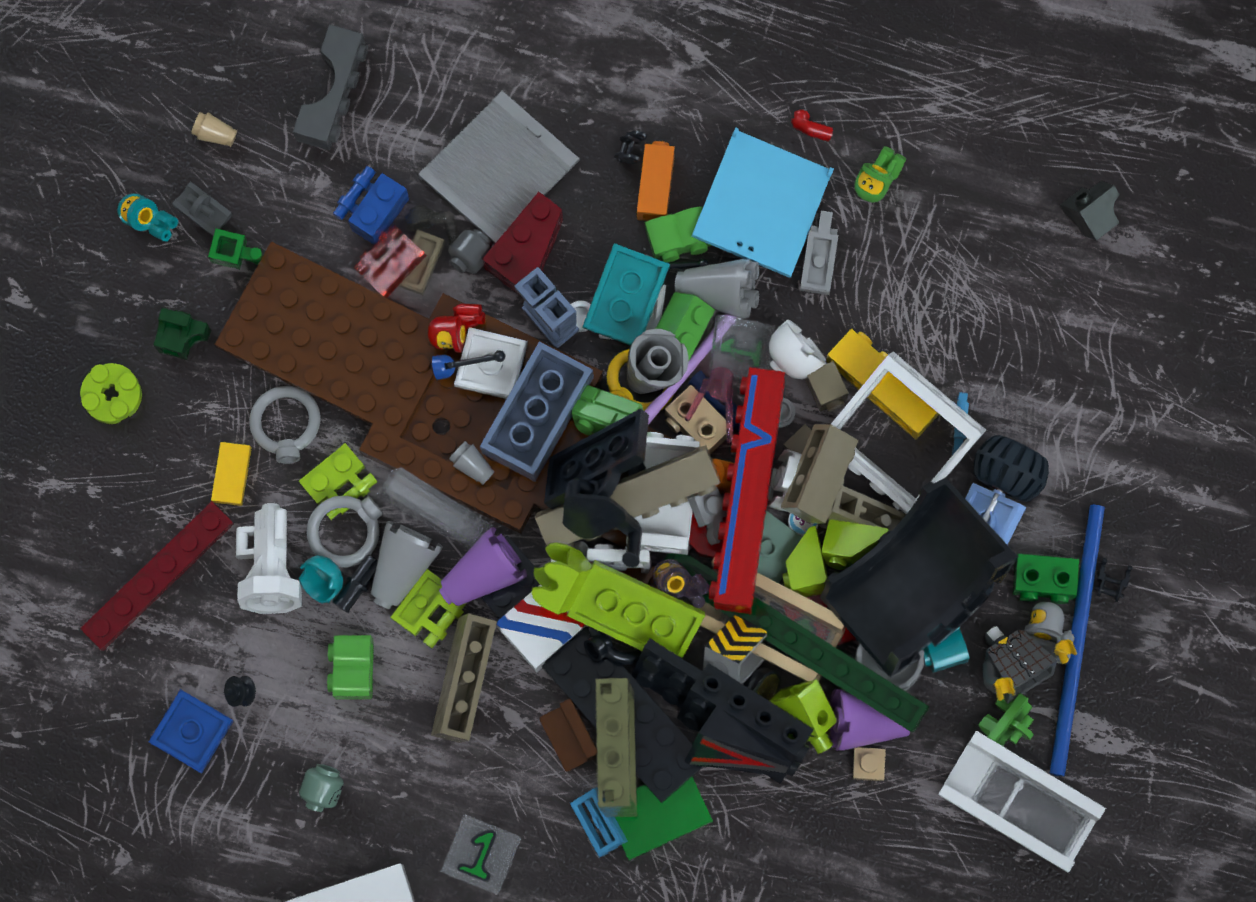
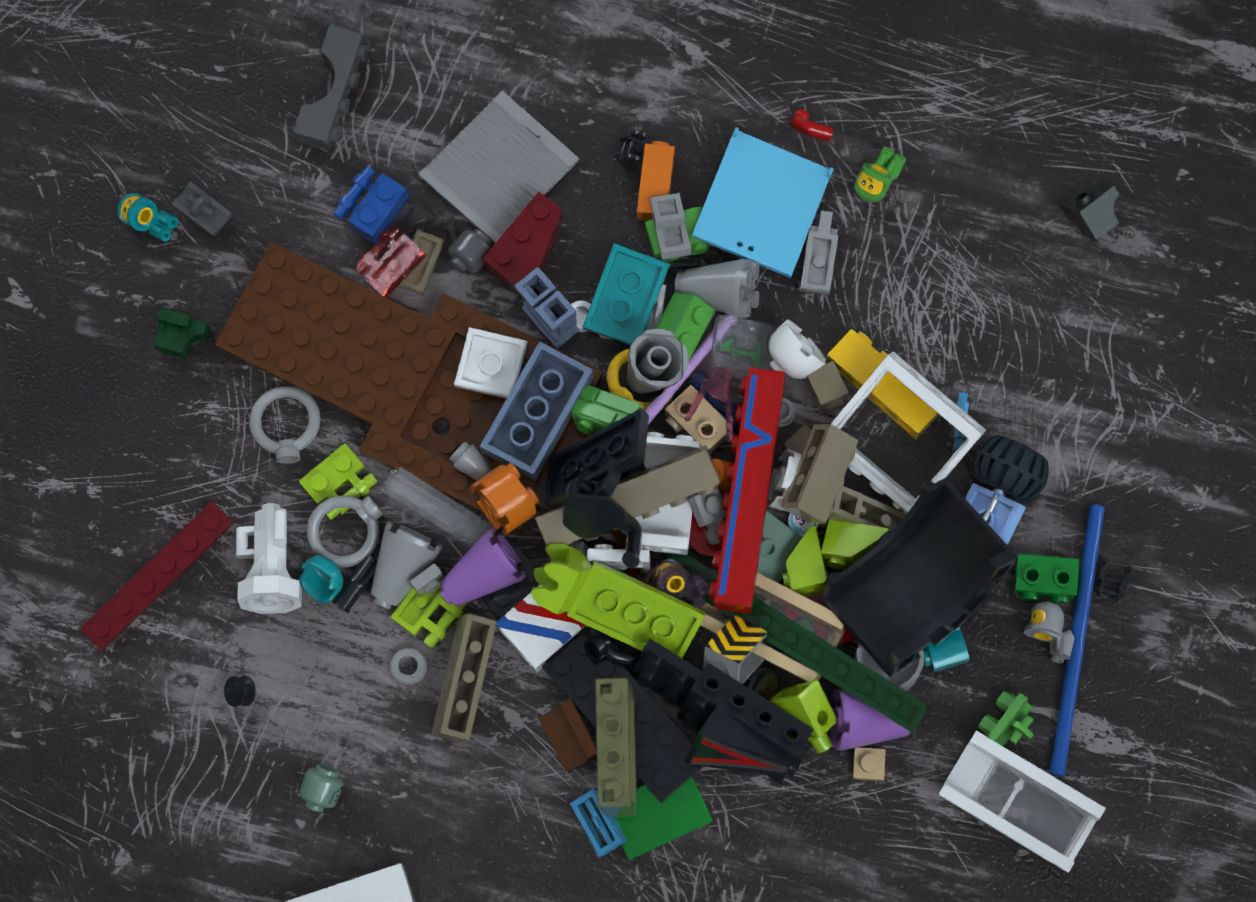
(119, 407): lime plate -> none
(191, 731): blue tile -> none
(213, 130): tan cone -> none
(230, 250): green brick -> none
(231, 473): yellow tile -> none
(352, 667): bright green brick -> none
(411, 679): none -> light grey piece
(428, 580): none -> light grey plate
(445, 366): hinge -> none
(451, 330): red piece -> none
(481, 854): clear tile -> none
(505, 498): none -> orange brick
(670, 226): none -> light grey slope
(1020, 662): dark grey torso -> none

